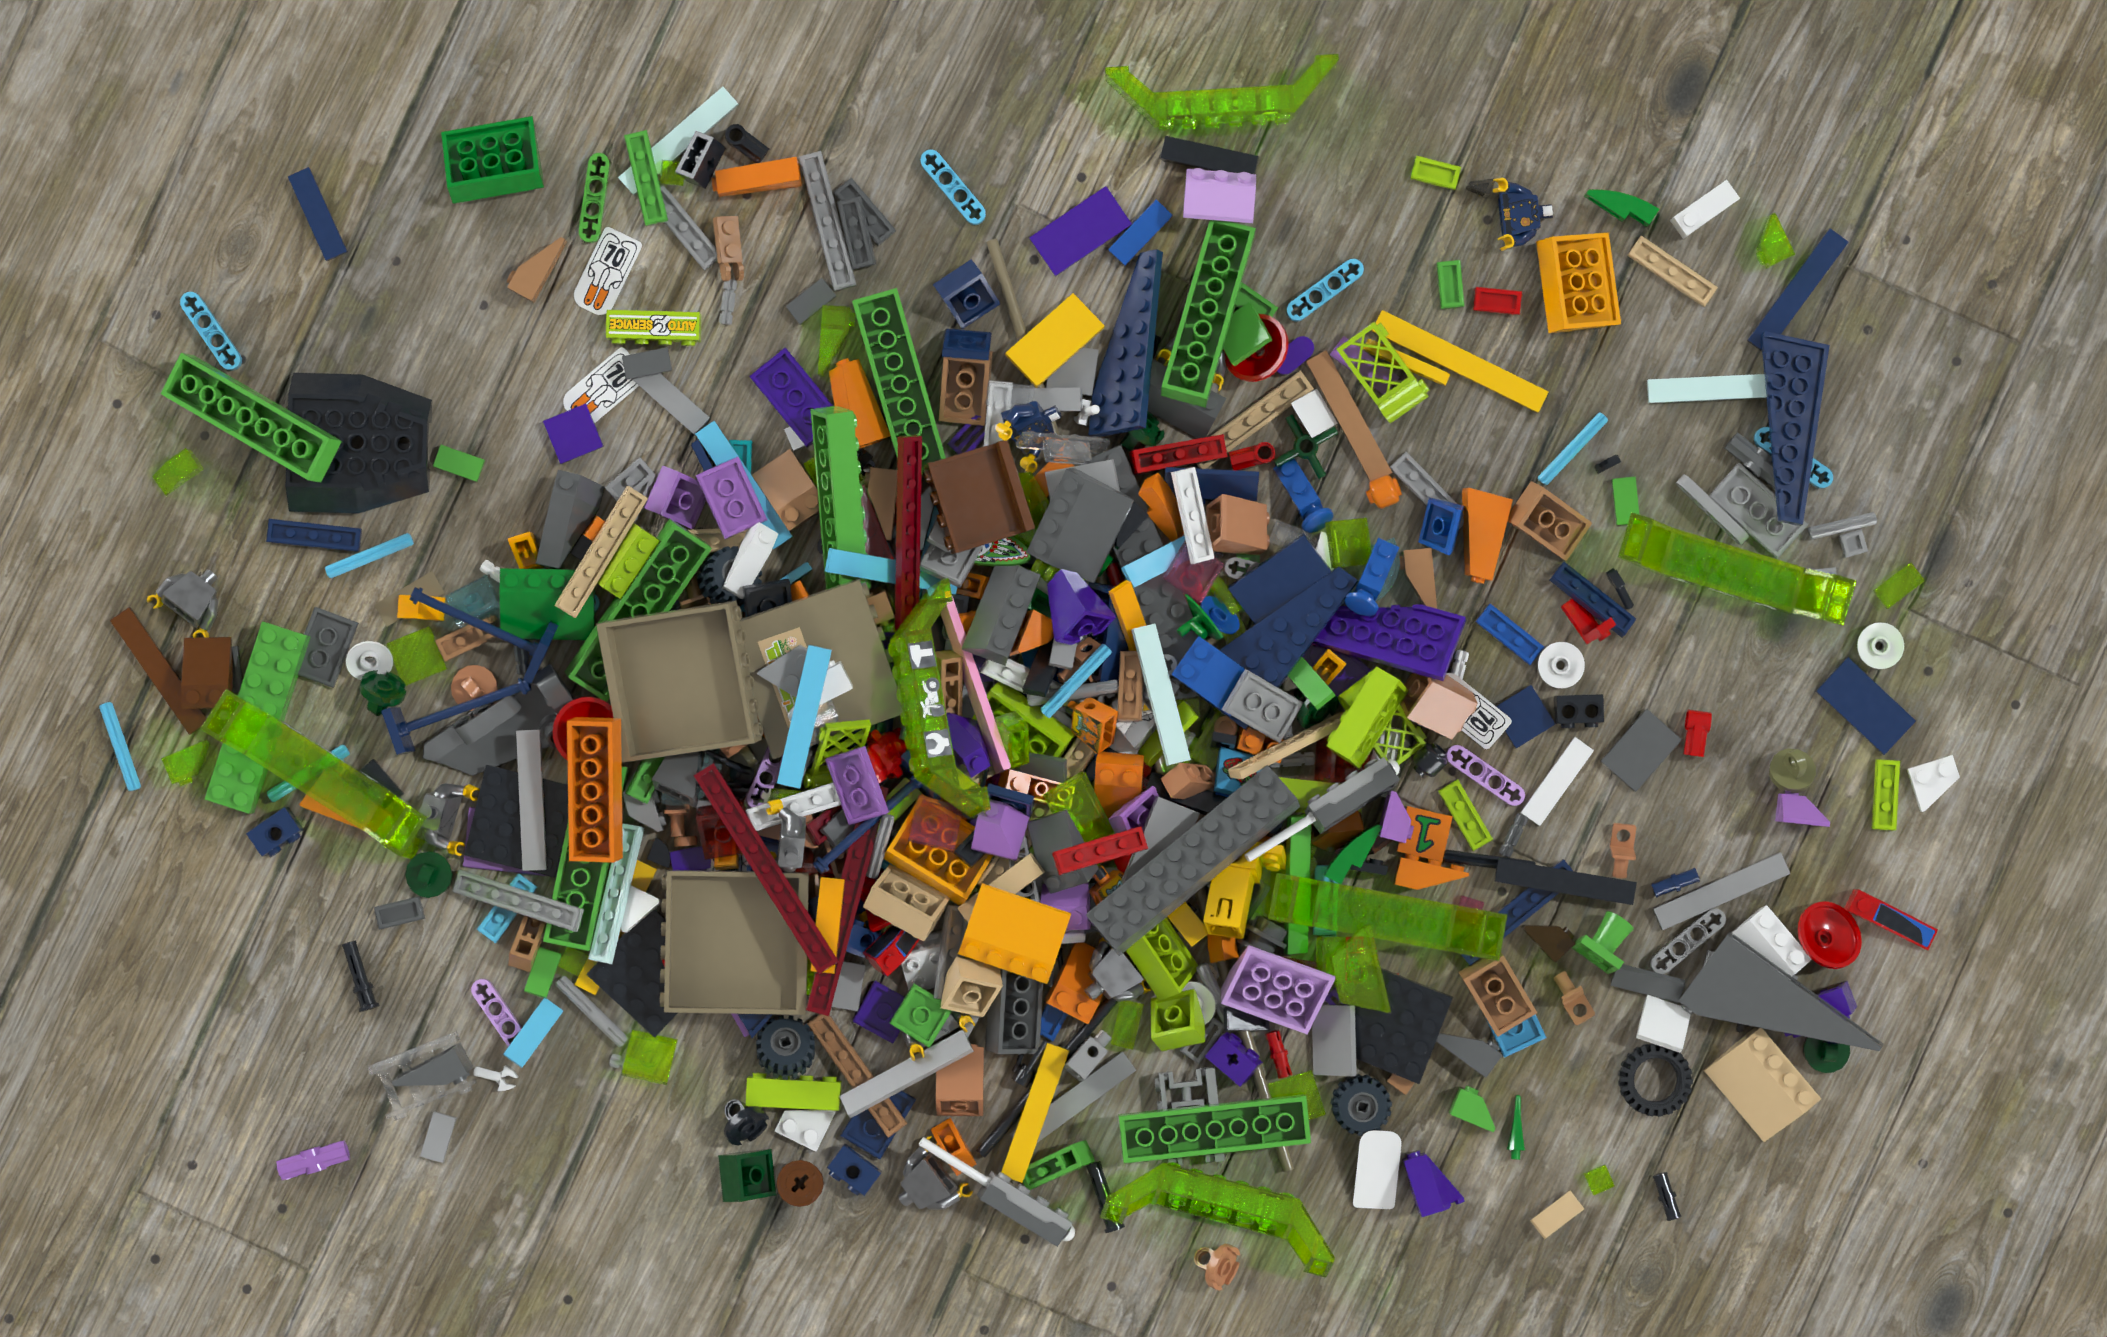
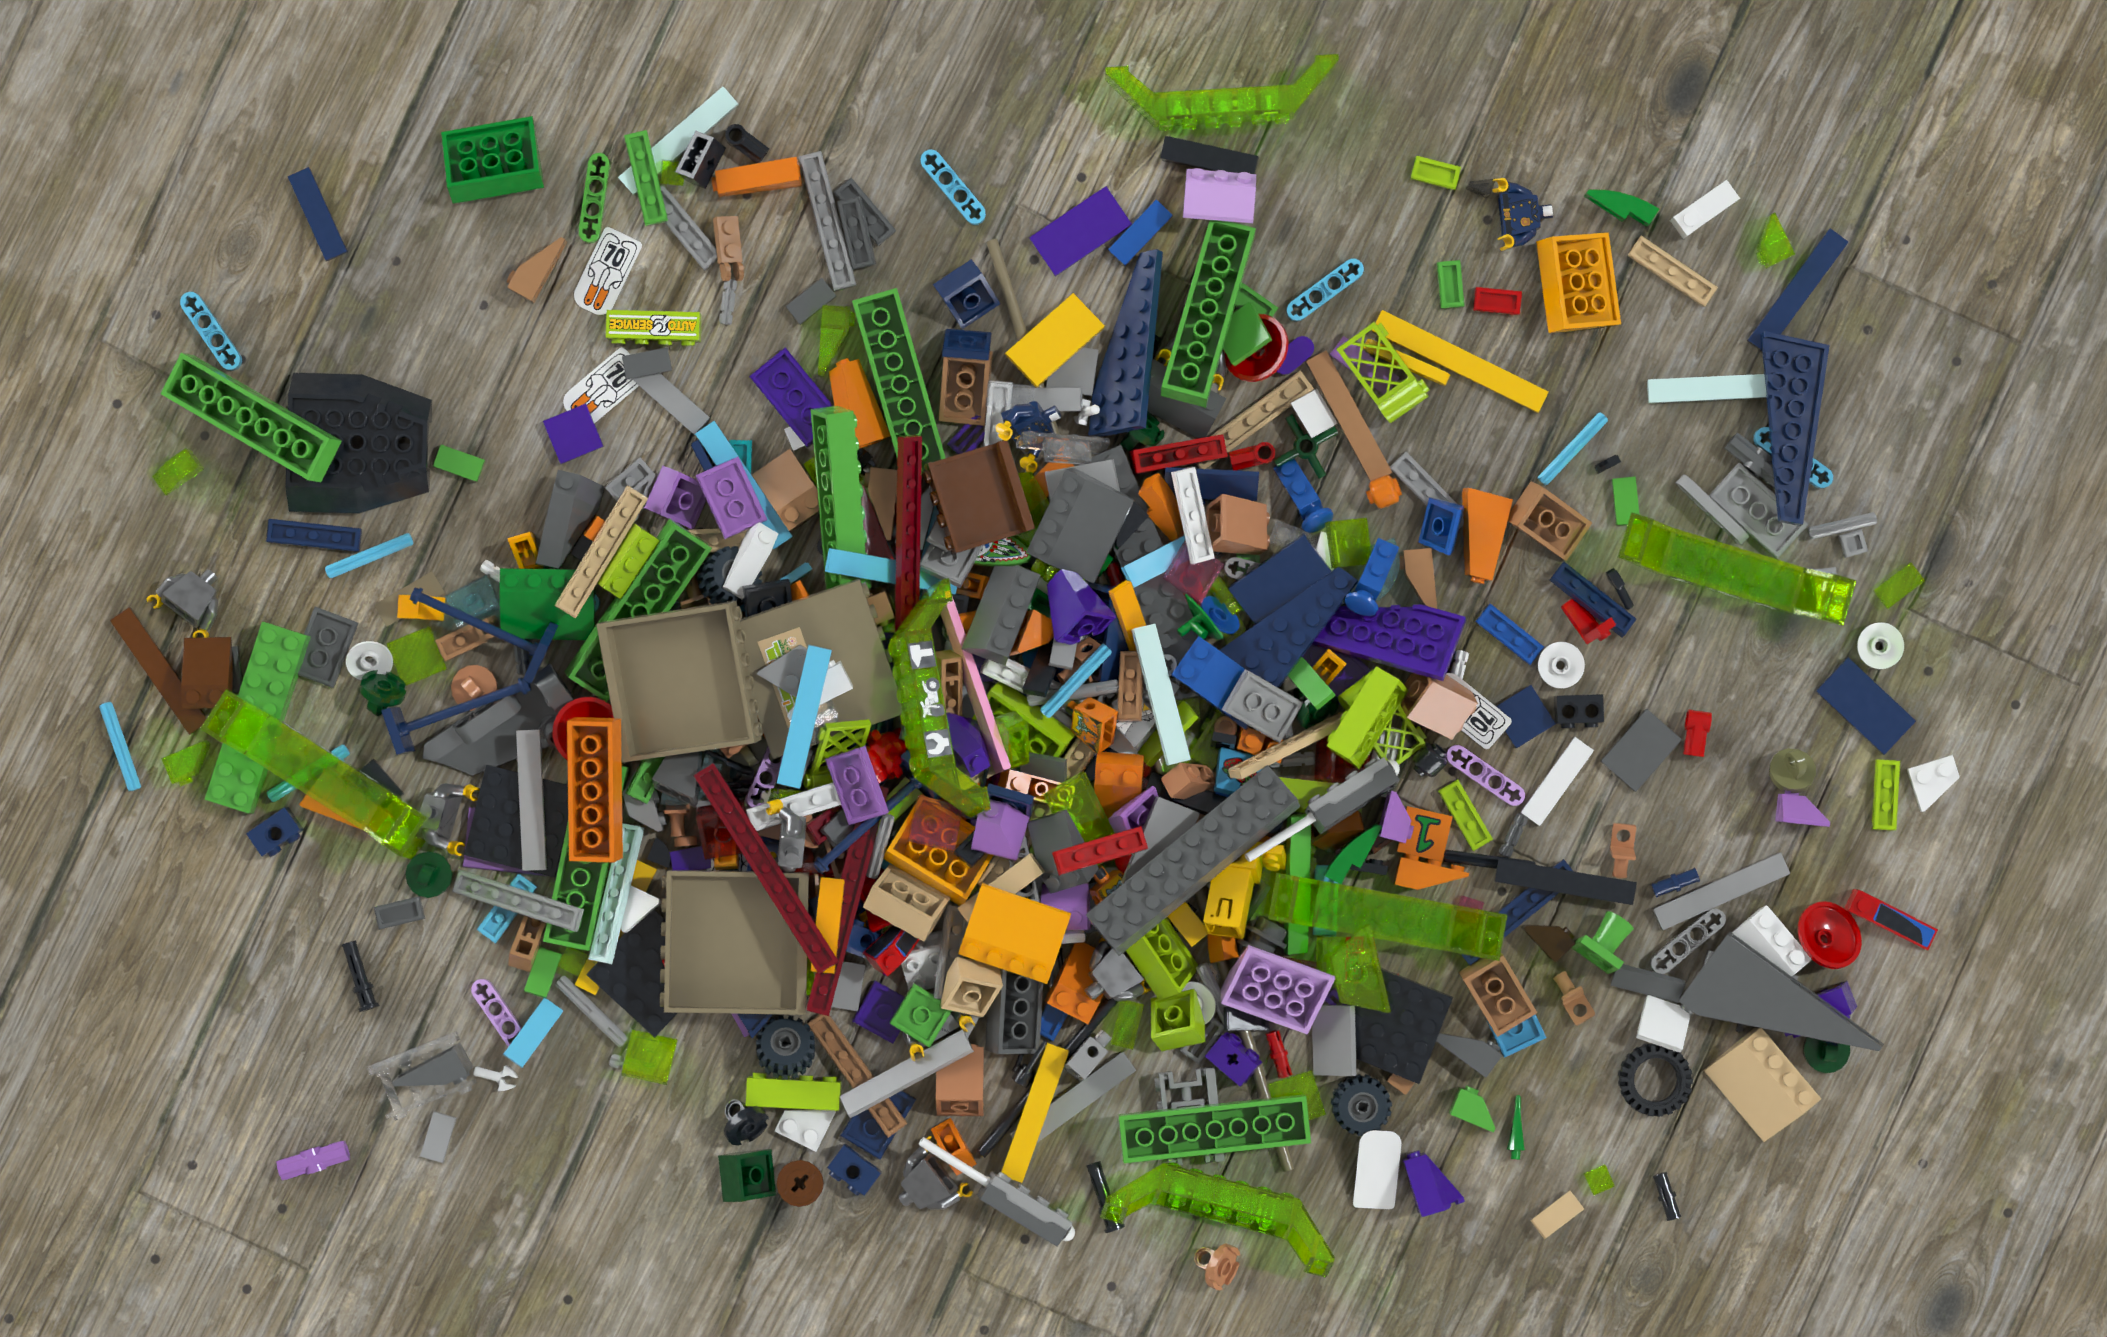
(1058, 1164): bright green slope -> none

